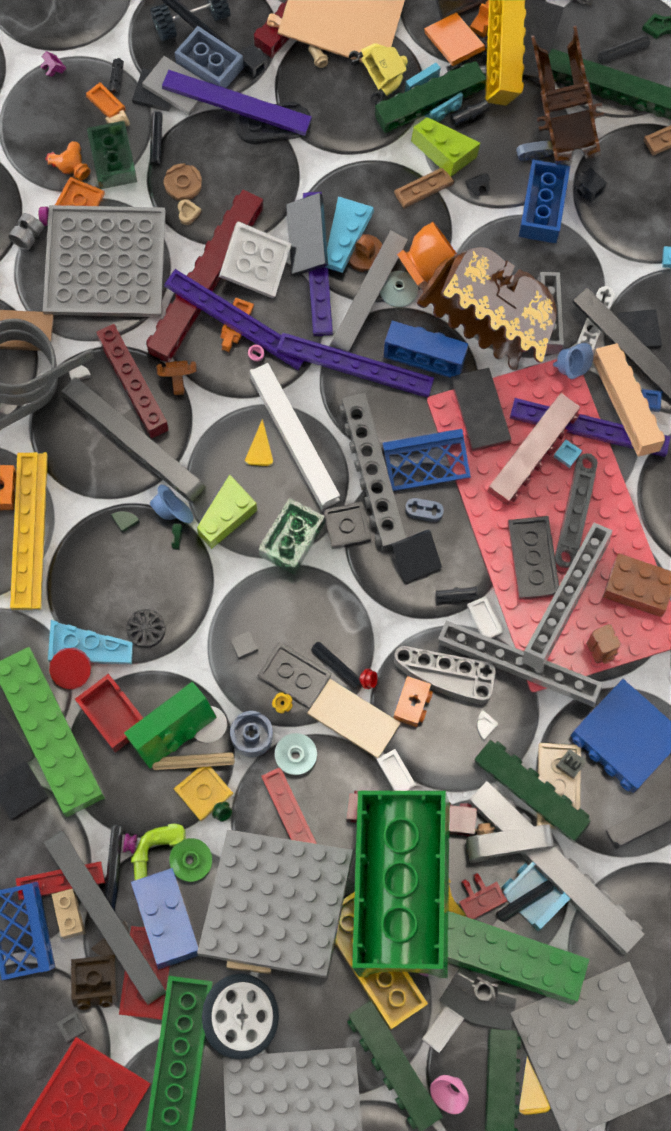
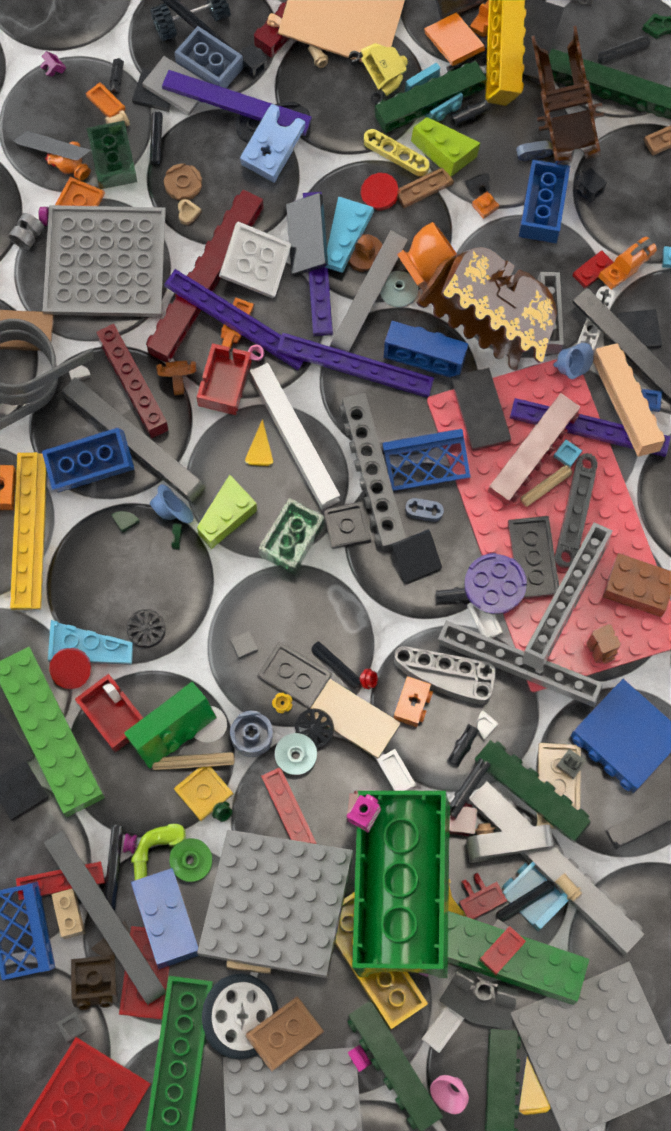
(51, 145): none -> sticker
(88, 460): none -> blue brick
(112, 692): none -> white tile
(224, 379): none -> red piece
(273, 139): none -> light blue brick
(284, 1033): none -> medium nougat tile
(315, 727): none -> black wheel
(359, 1058): none -> dark pink tile
(366, 819): none -> dark pink brick
(380, 191): none -> red tile
(396, 152): none -> light yellow beam
(463, 745): none -> black pin
(463, 795): none -> black pin
(485, 205): none -> orange tile
(495, 583): none -> tile
(502, 950): none -> plate
(546, 485): none -> tan axle
(568, 887): none -> tan pin
(589, 272): none -> red plate
(628, 263): none -> orange plate

